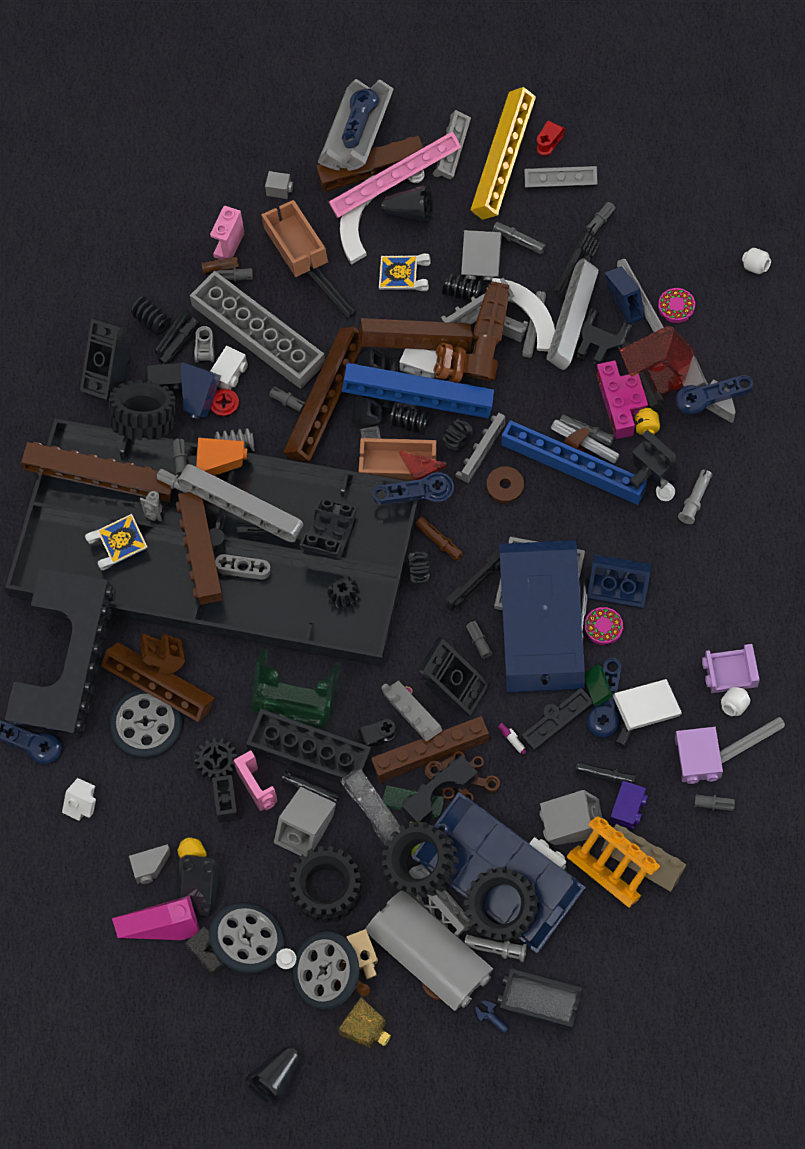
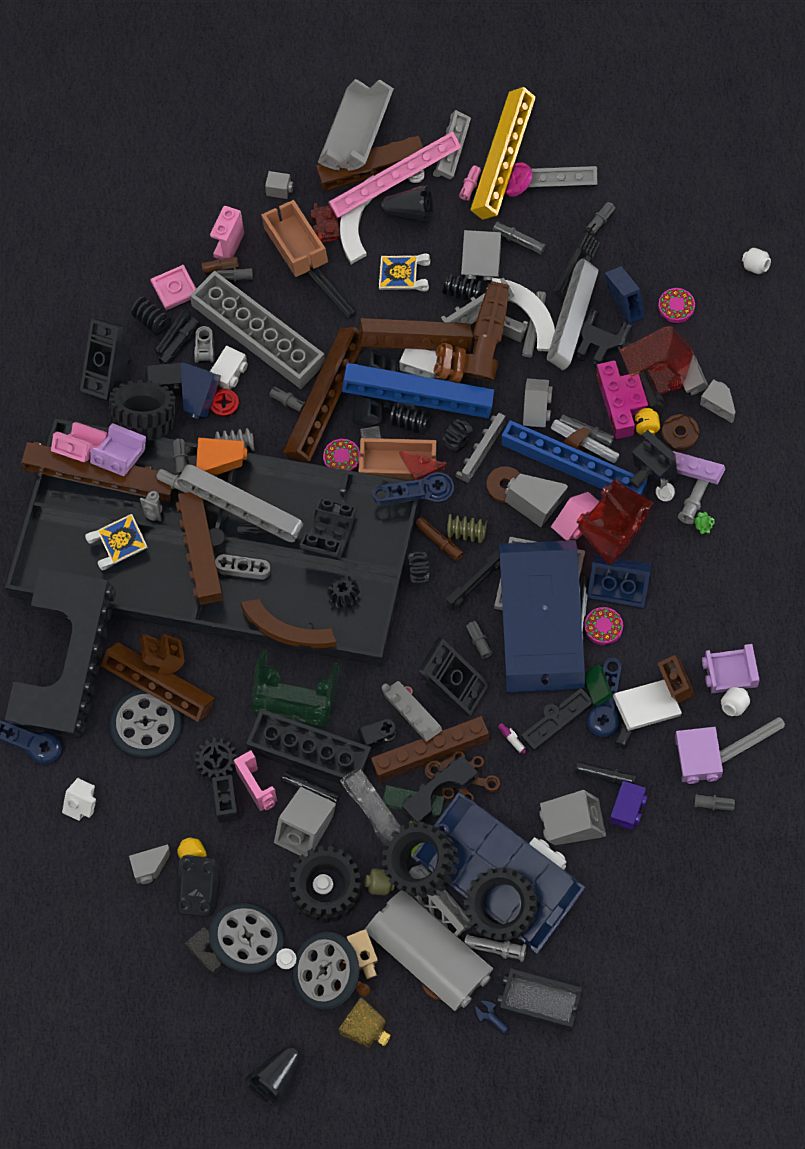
(79, 442): none -> bright pink panel
(119, 450): none -> lavender panel
(163, 921): dark pink wedge -> none
(173, 287): none -> bright pink plate
(283, 632): none -> reddish brown tile
(323, 884): none -> white plate
(326, 223): none -> clear red bracket
(341, 455): none -> tile
(361, 104): dark blue beam -> none
(378, 883): none -> olive head
(466, 529): none -> olive piece
(470, 183): none -> bright pink axle
(519, 179): none -> dark pink tile
(535, 497): none -> light grey slope
(537, 396): none -> light grey brick
(549, 138): red piece -> none
(566, 522): none -> bright pink brick
(604, 876): light orange fence -> none
(614, 520): none -> clear red windscreen
(649, 312): light grey axle -> none
(670, 867): dark tan brick -> none
(676, 679): none -> reddish brown brick
(680, 442): none -> reddish brown tile
(699, 468): none -> lavender plate
(704, 522): none -> bright green plant
(710, 394): dark blue beam -> none

